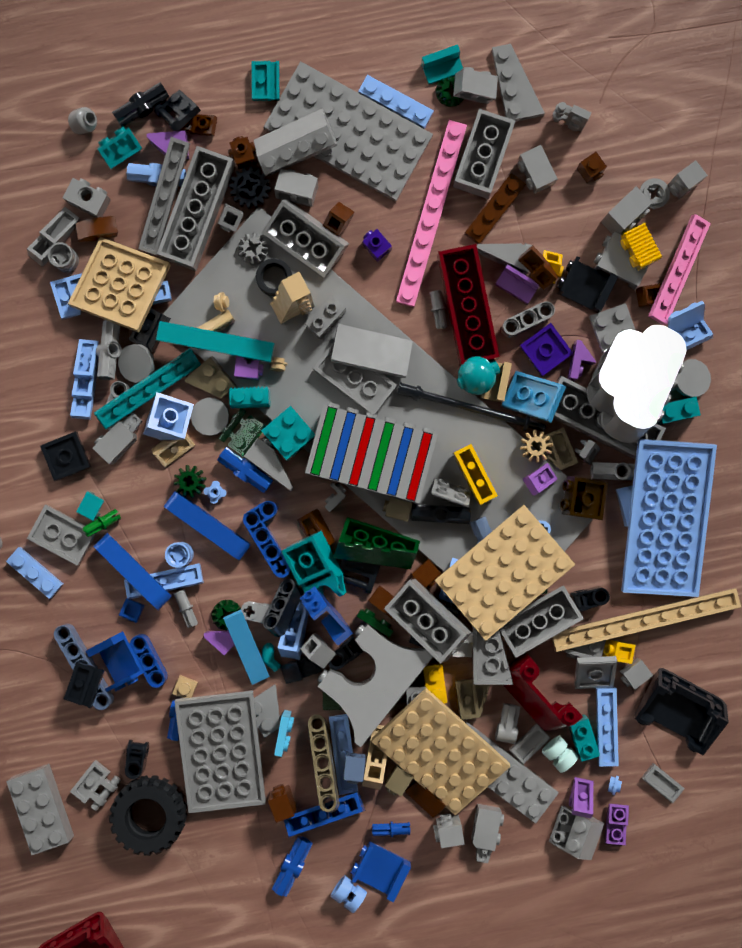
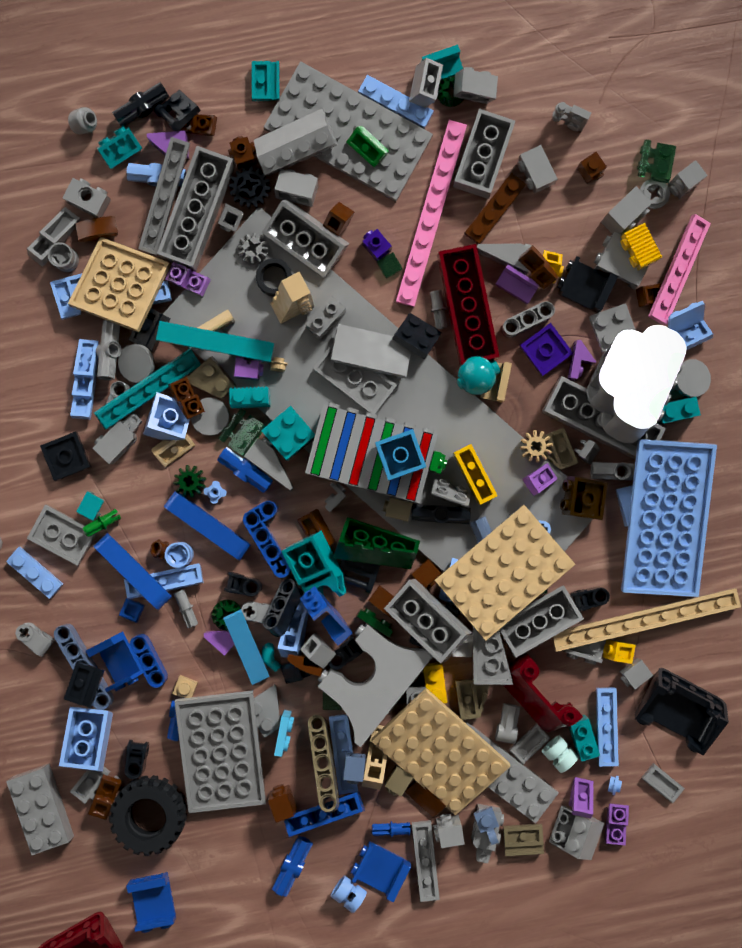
(37, 640): none -> light grey piece
(86, 739): none -> light blue brick
(104, 797): none -> reddish brown slope
(152, 902): none -> blue panel
(158, 549): none -> reddish brown plate
(185, 398): none -> reddish brown slope
(187, 279): none -> medium lavender slope
(221, 302): tan plate -> none
(239, 583): none -> black piece
(298, 661): none -> reddish brown slope
(367, 146): none -> green slope
(389, 265): none -> clear green tile
(400, 454): none -> dark azure brick
(417, 335): none -> black plate
(418, 393): black bar -> none
(425, 861): none -> light grey plate
(426, 83): none -> light grey brick
(438, 462): none -> green slope
(487, 822): none -> sand blue plate
(515, 89): light grey wing -> none
(523, 839): none -> dark tan plate
(533, 396): dark azure tile -> none
(595, 672): light grey tile -> none
(662, 163): none -> clear green plate

